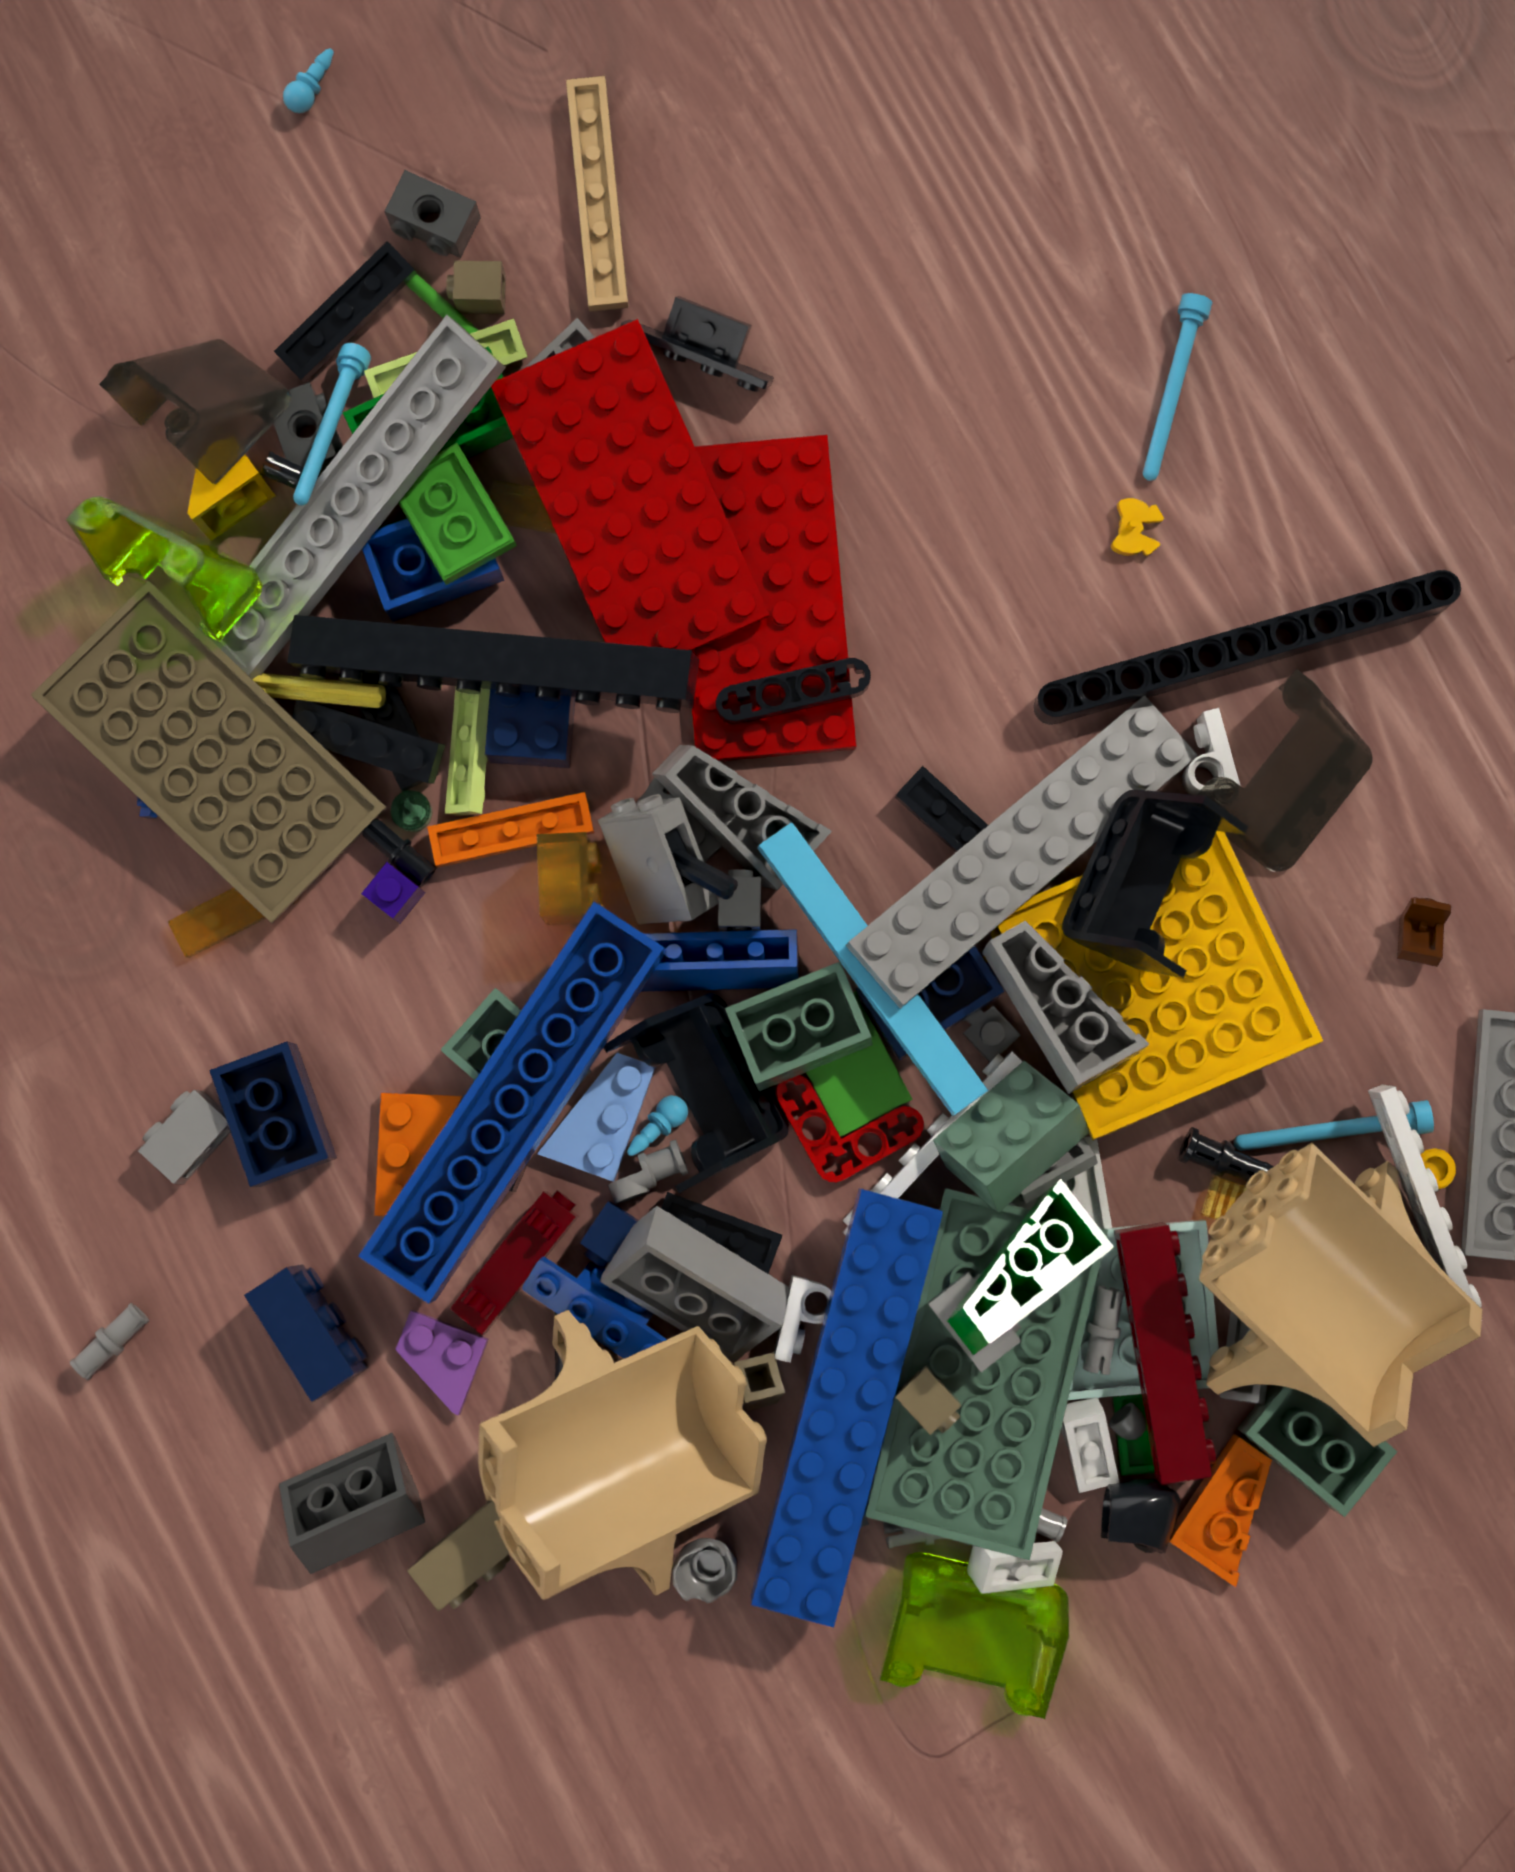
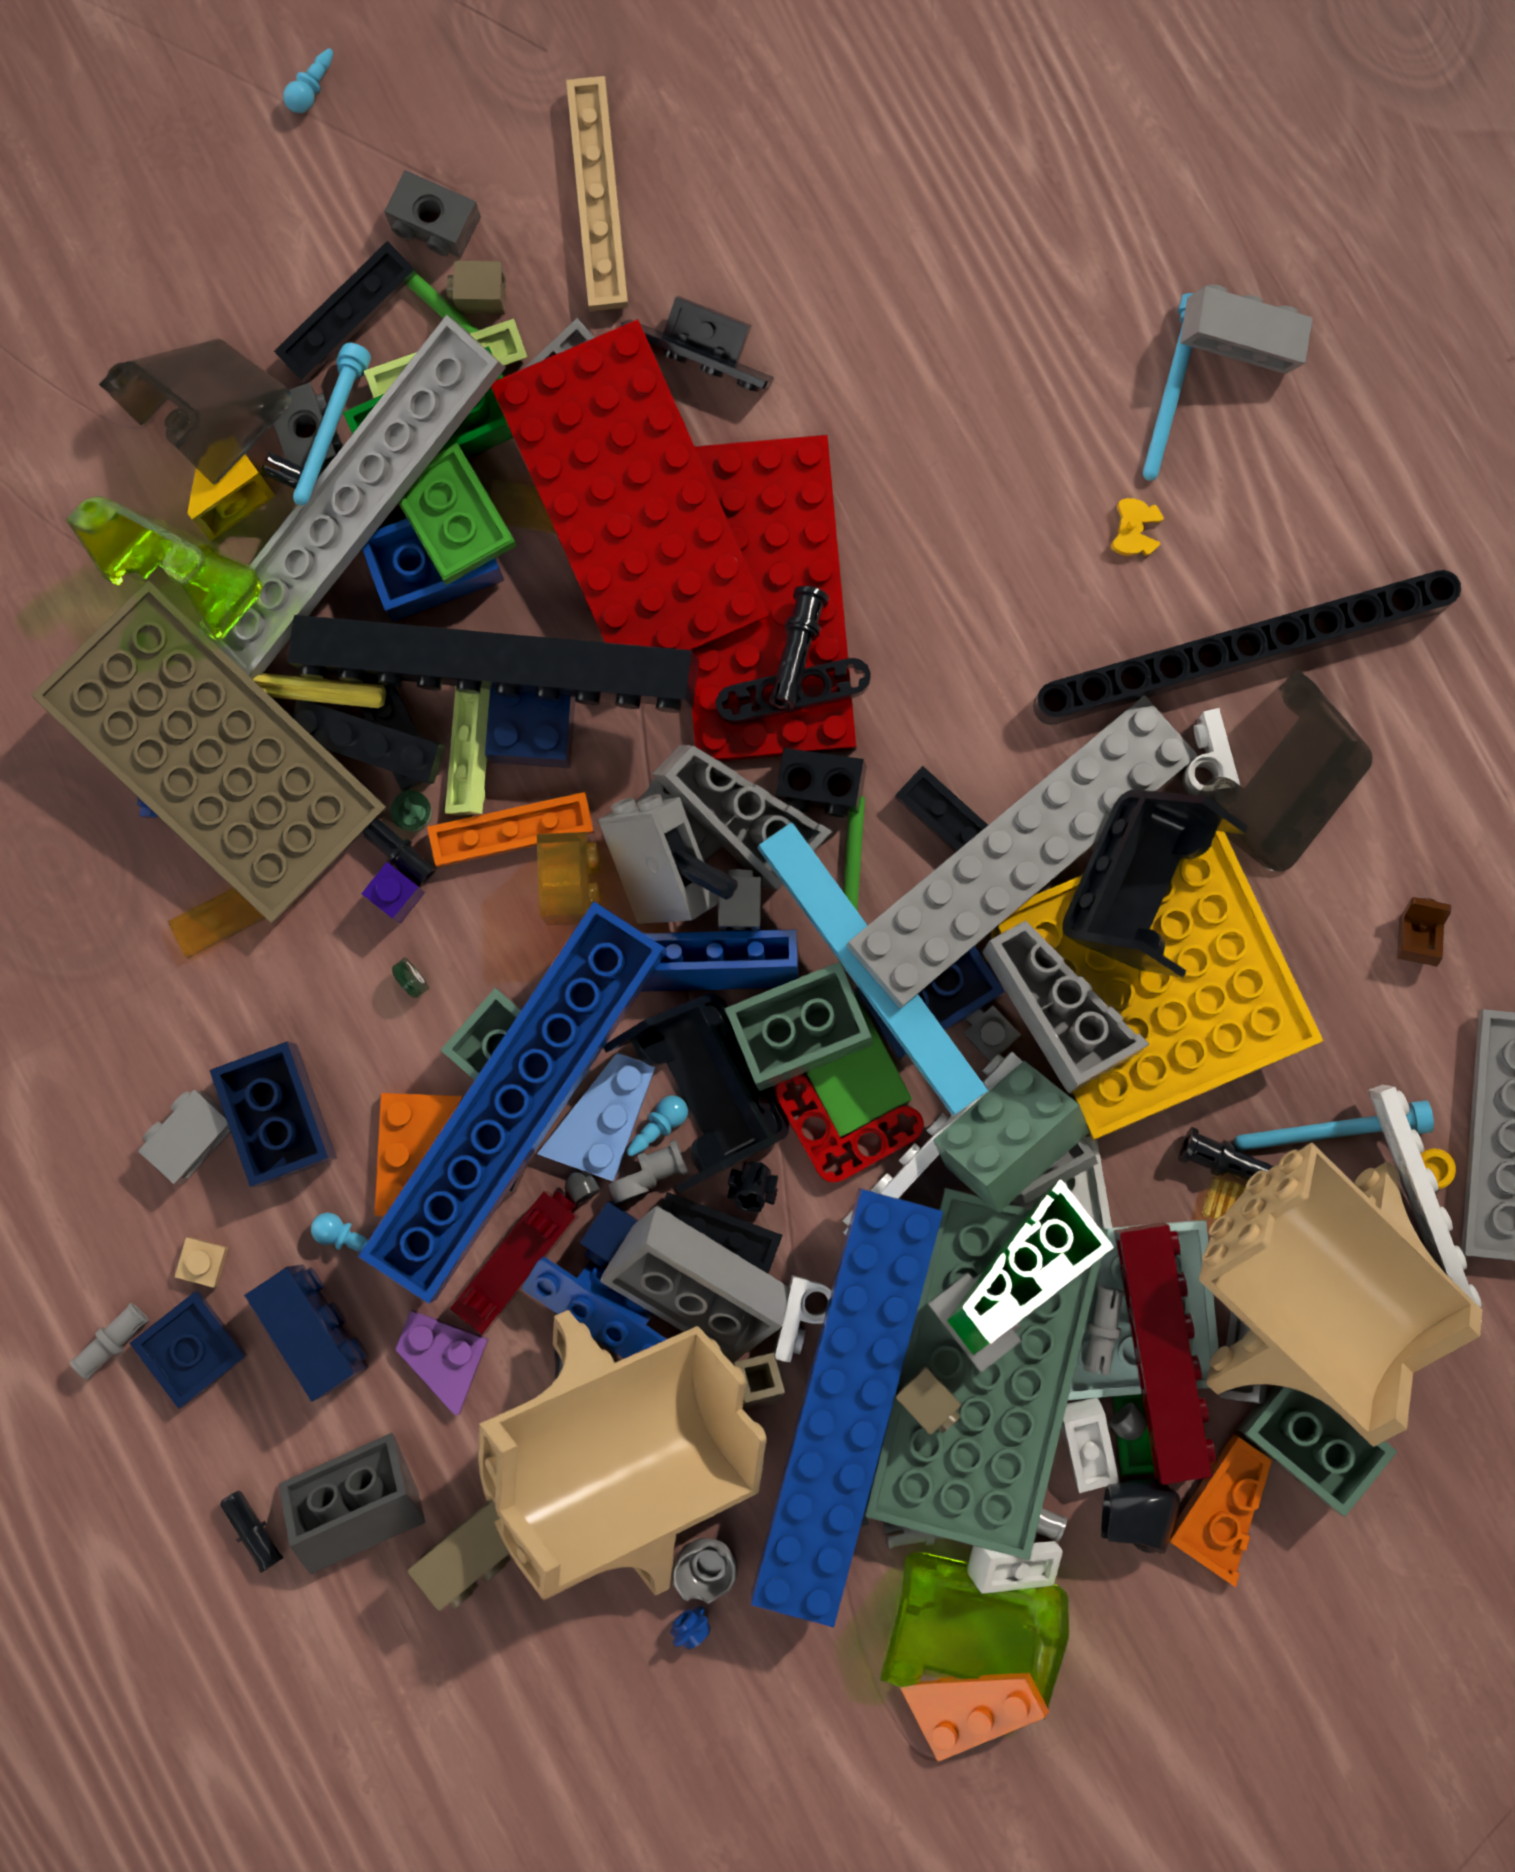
(188, 1349): none -> dark blue plate
(201, 1262): none -> tan plate
(251, 1531): none -> black axle
(330, 1230): none -> medium azure bar
(410, 978): none -> clear green tile
(580, 1187): none -> dark grey hinge
(690, 1628): none -> blue plate
(752, 1186): none -> black gear
(801, 631): none -> black pin
(824, 772): none -> black brick
(853, 854): none -> bright green bar
(973, 1711): none -> orange wing
(1246, 329): none -> light grey brick

